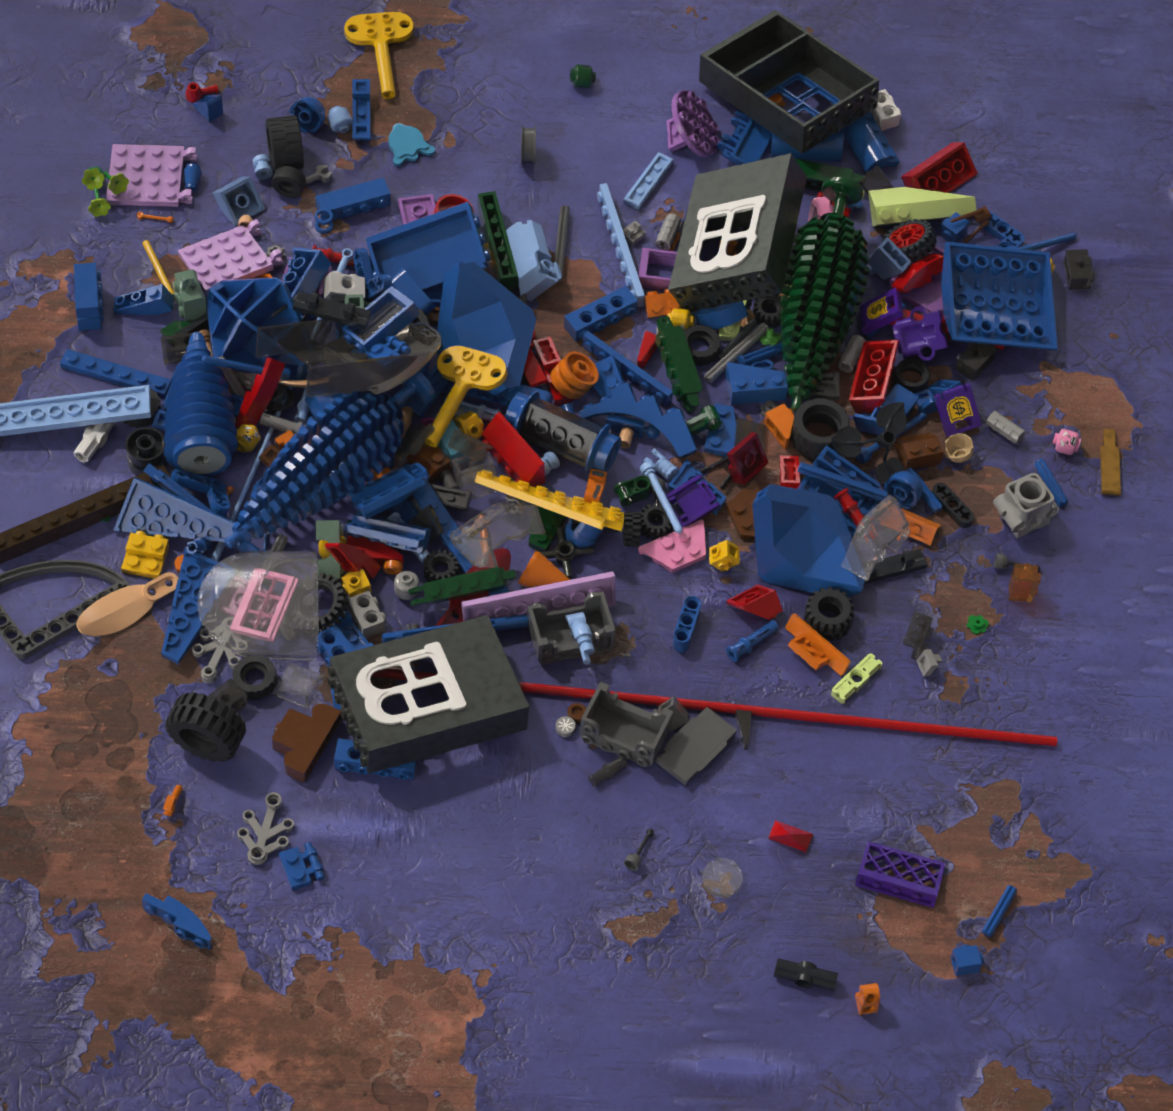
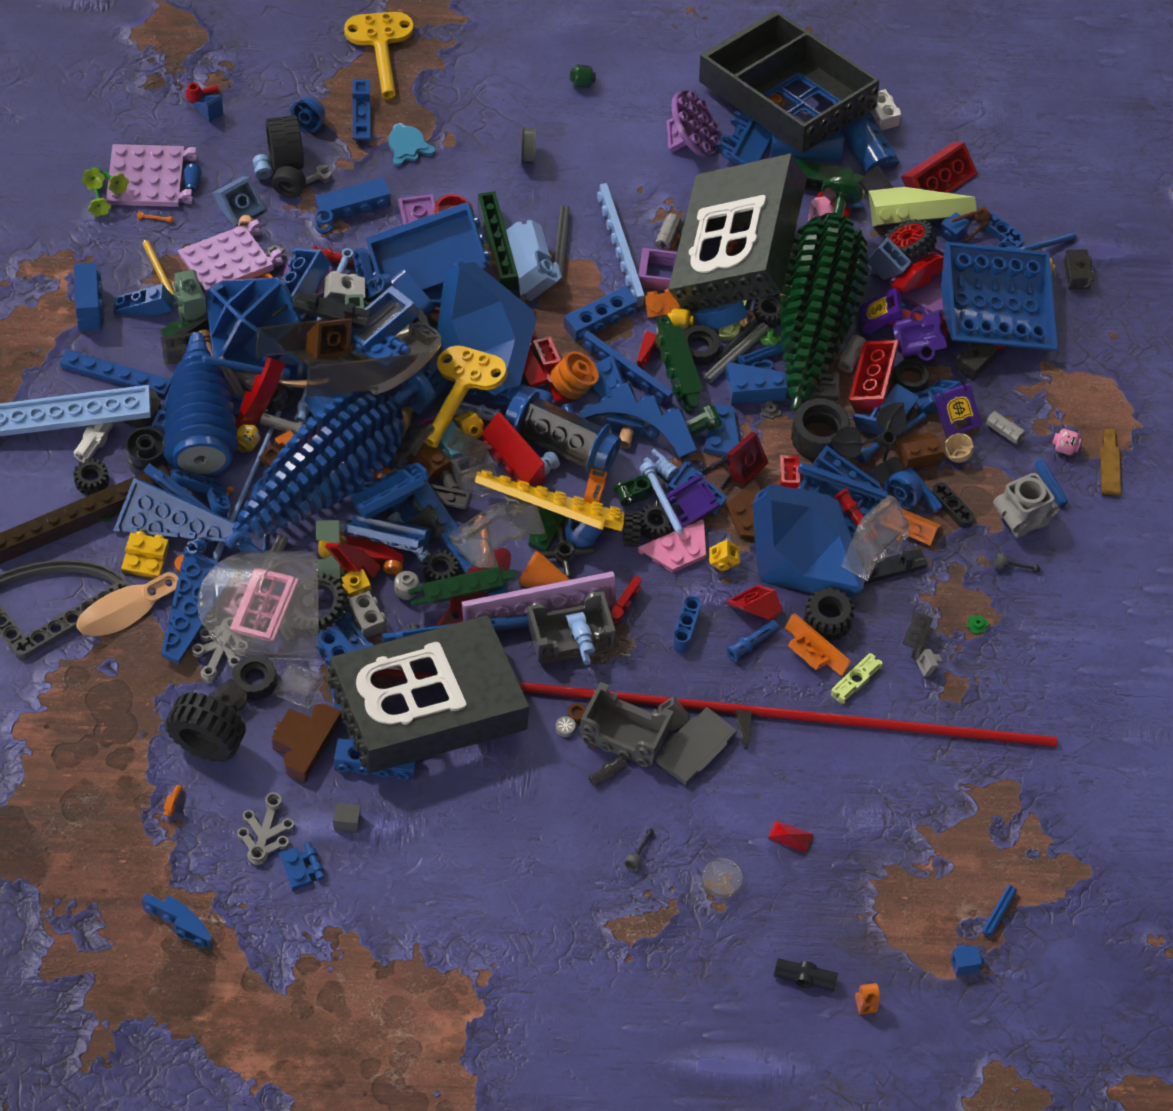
(87, 468): none -> black tyre
(330, 338): none -> reddish brown slope
(339, 119): light blue head -> none
(347, 817): none -> dark grey panel
(625, 600): none -> red hinge
(634, 233): light grey tile -> none
(648, 181): light blue tile -> none
(745, 427): clear smoke piece -> none
(780, 424): orange slope -> none
(897, 885): dark purple fence -> none
(1024, 582): clear orange brick -> none

